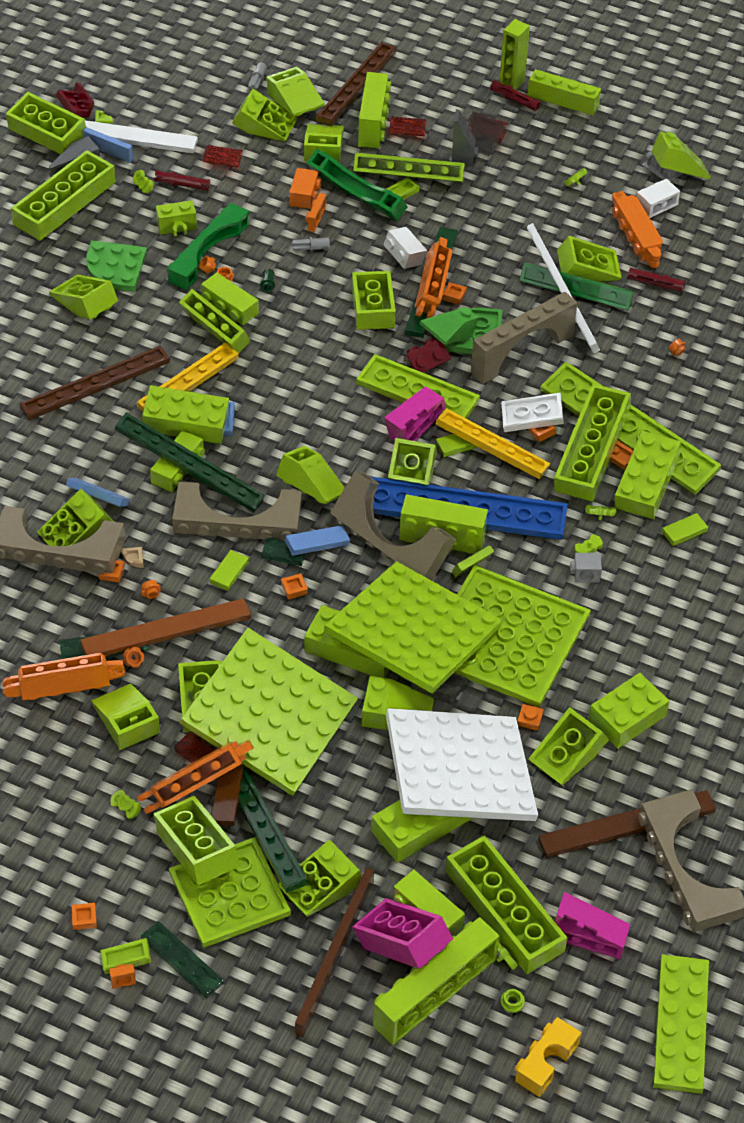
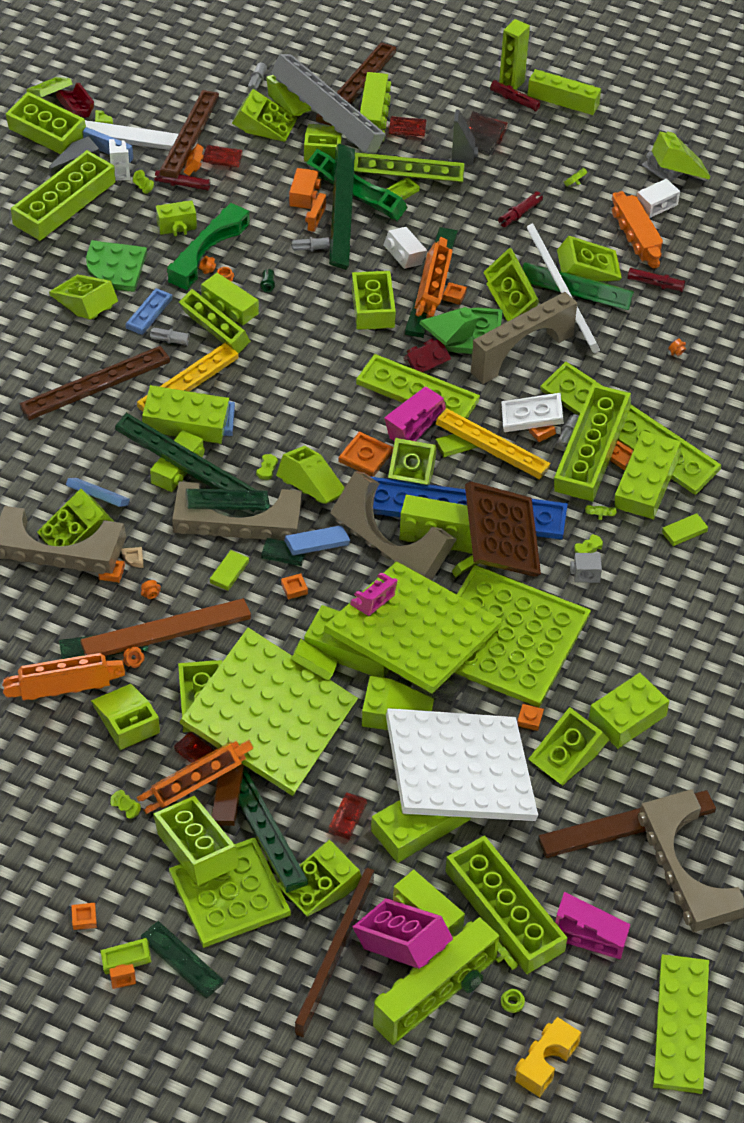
(50, 86): none -> lime tile
(120, 159): none -> white hinge
(149, 311): none -> medium blue tile
(170, 336): none -> light grey axle
(189, 134): none -> reddish brown tile
(193, 162): none -> orange plate
(227, 499): none -> clear green tile
(267, 467): none -> lime piece
(314, 659): none -> lime tile
(328, 103): none -> light grey brick
(342, 207): none -> dark green tile
(347, 815): none -> clear red plate
(365, 454): none -> orange tile
(375, 595): none -> dark pink hinge
(471, 981): none -> clear green tile
(502, 529): none -> reddish brown plate
(510, 286): none -> lime slope
(515, 212): none -> dark red pin
(567, 430): none -> light grey axle

